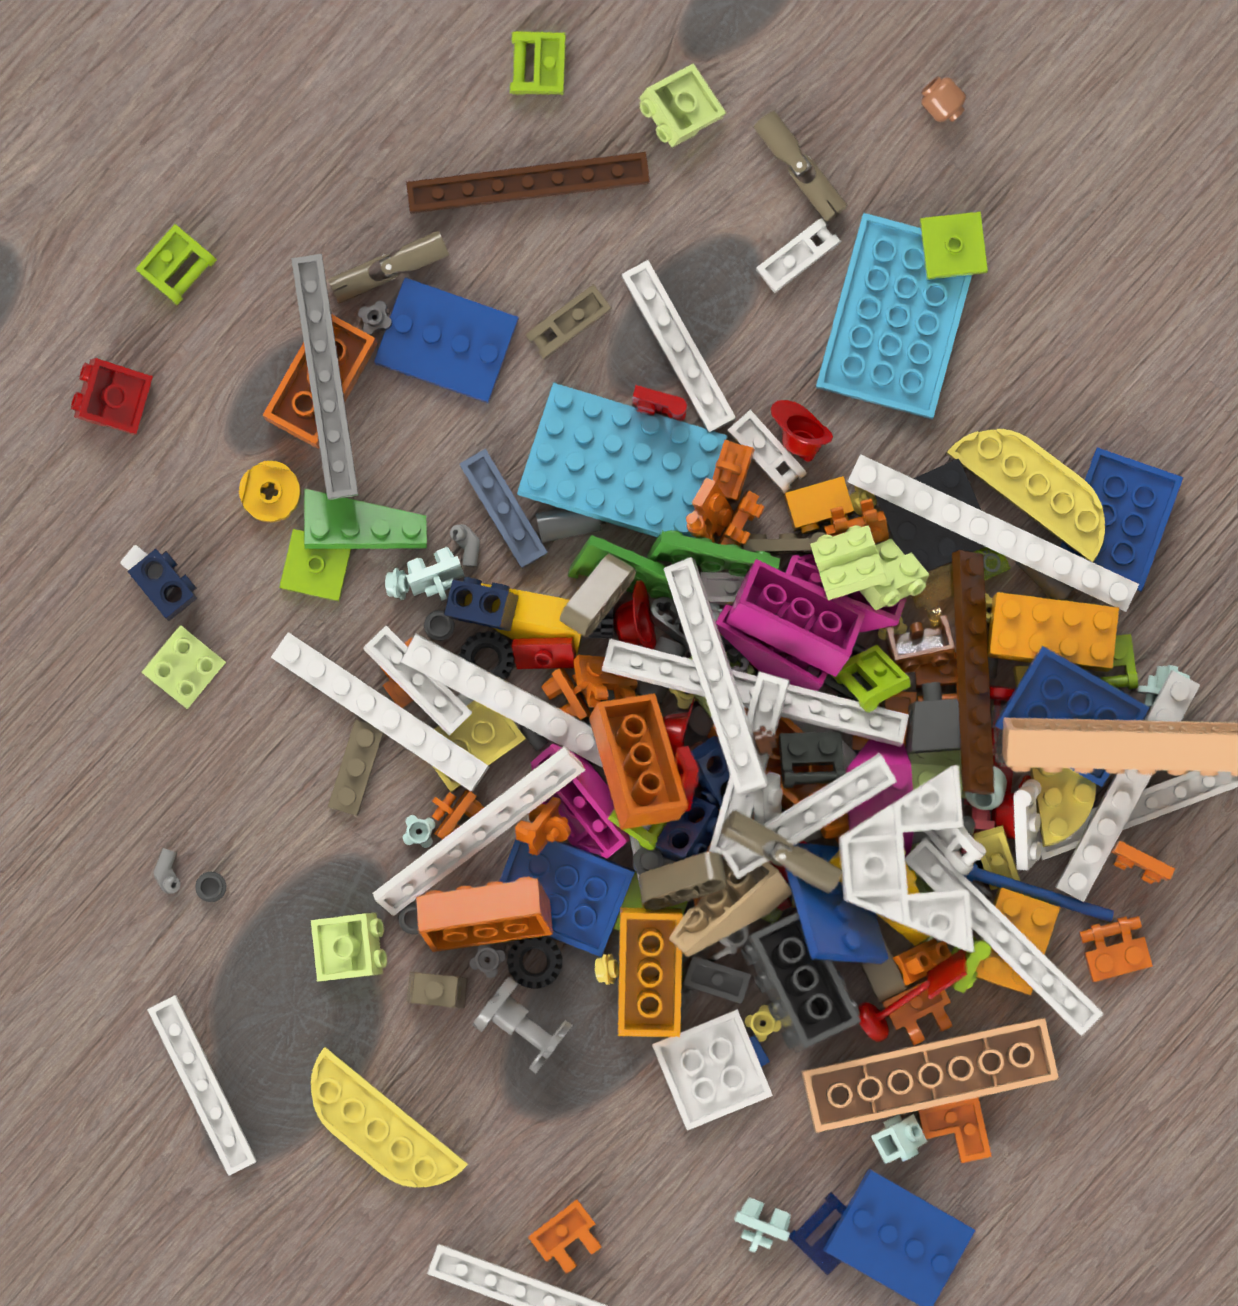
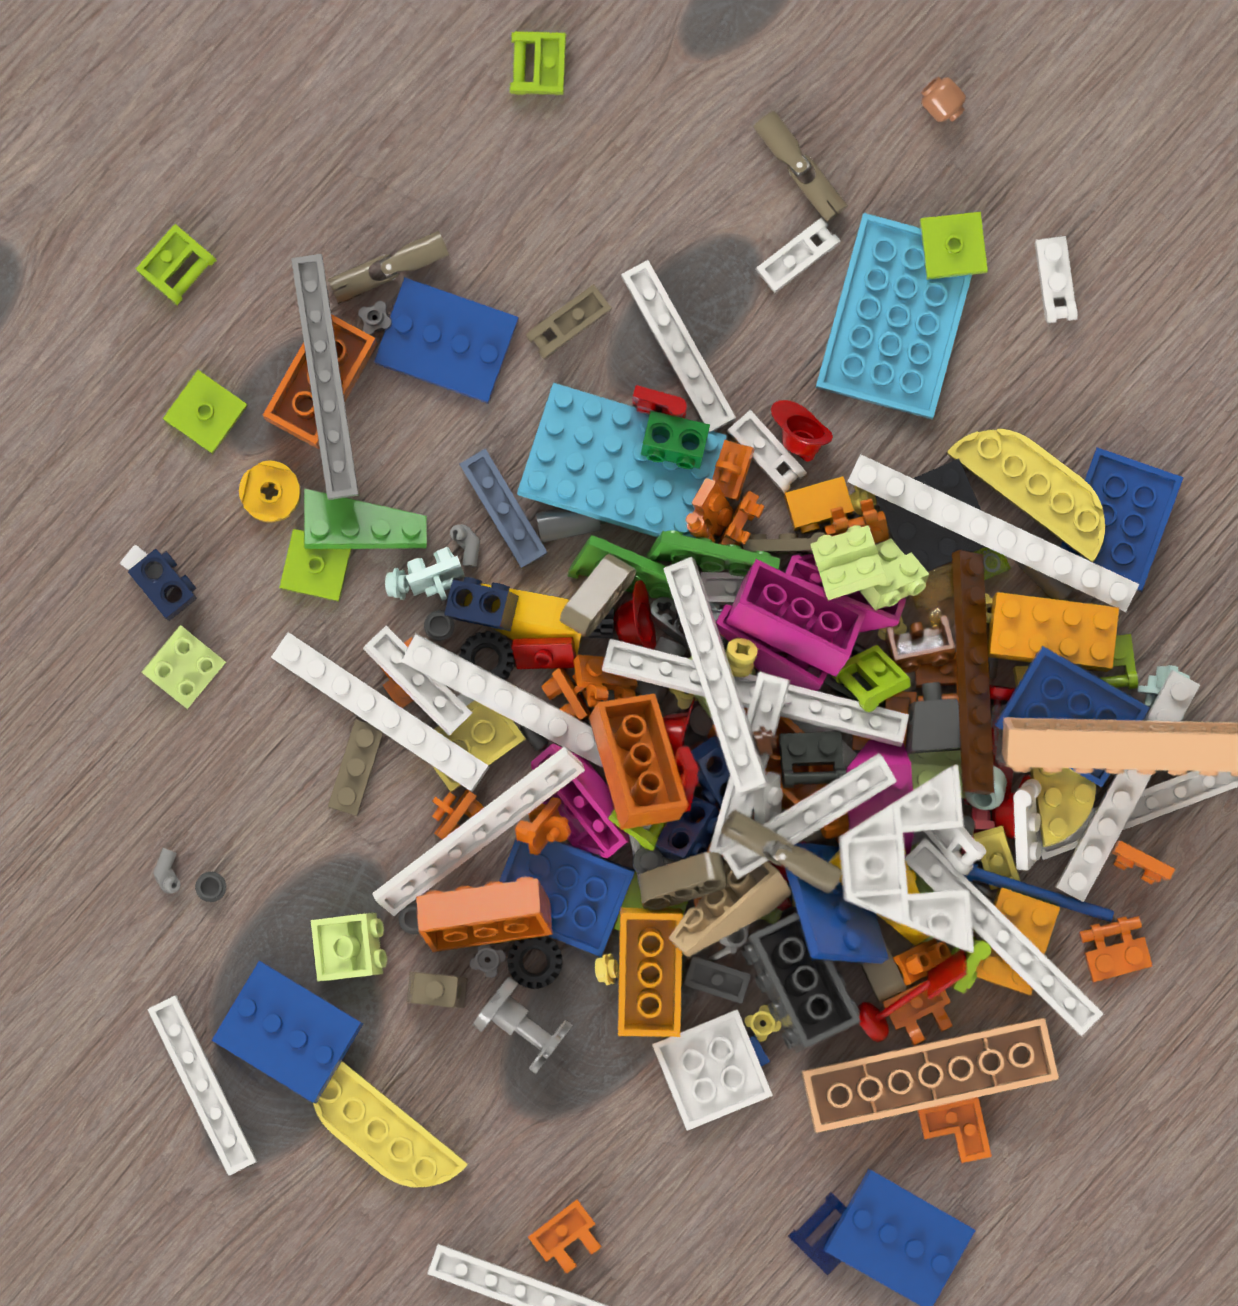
(111, 395): red plate -> none
(205, 412): none -> lime plate
(287, 1032): none -> blue plate
(425, 837): light aqua plate -> none
(527, 182): reddish brown plate -> none
(677, 432): none -> green brick
(681, 105): yellowish green plate -> none
(741, 656): none -> light yellow wheel
(776, 1227): light aqua hips -> none
(899, 1138): light aqua brick -> none
(1055, 278): none -> white plate

